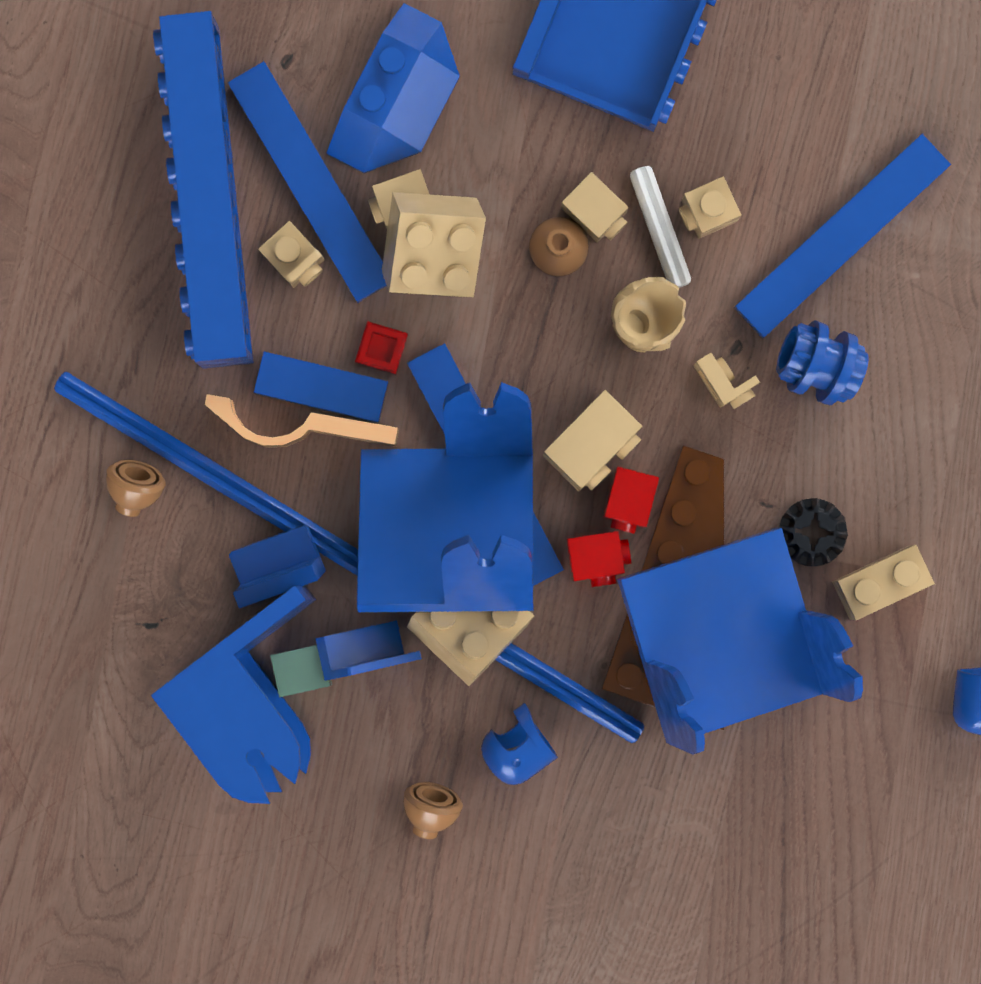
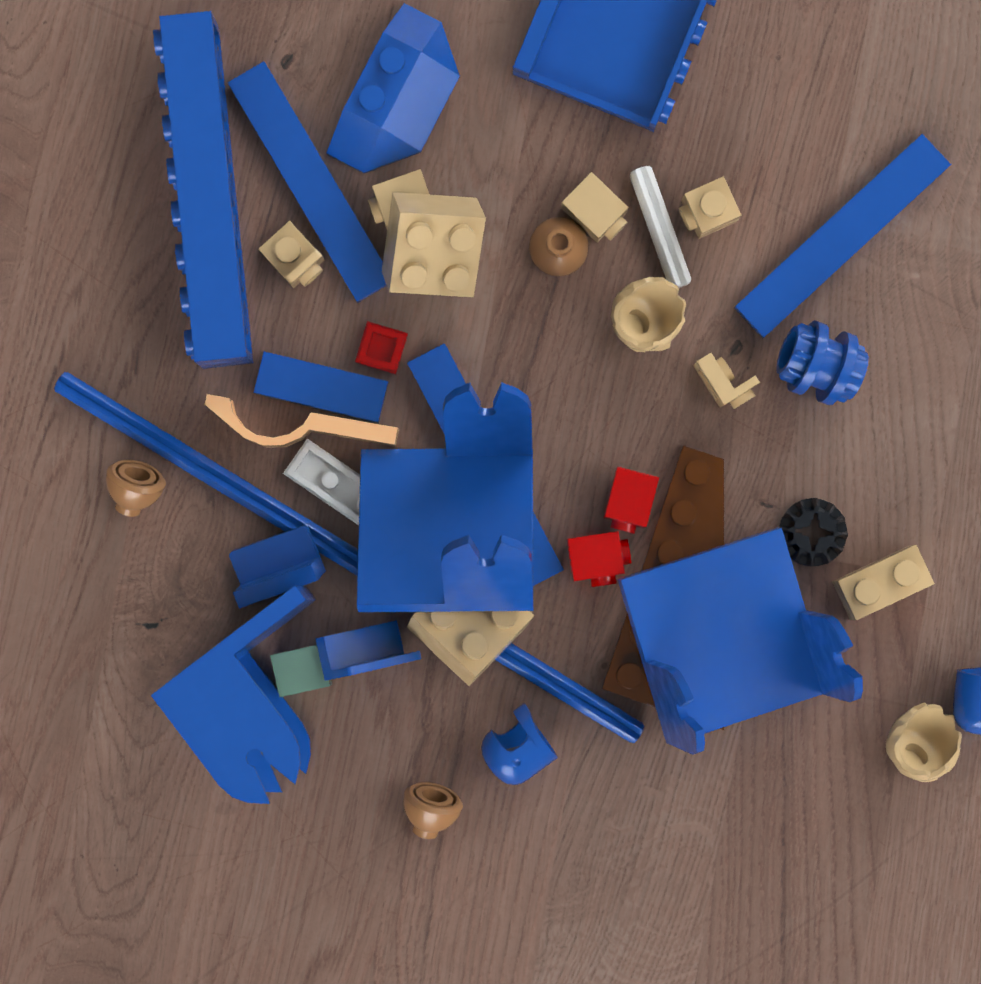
(326, 479): none -> white tile
(593, 441): tan brick -> none
(924, 743): none -> tan hair

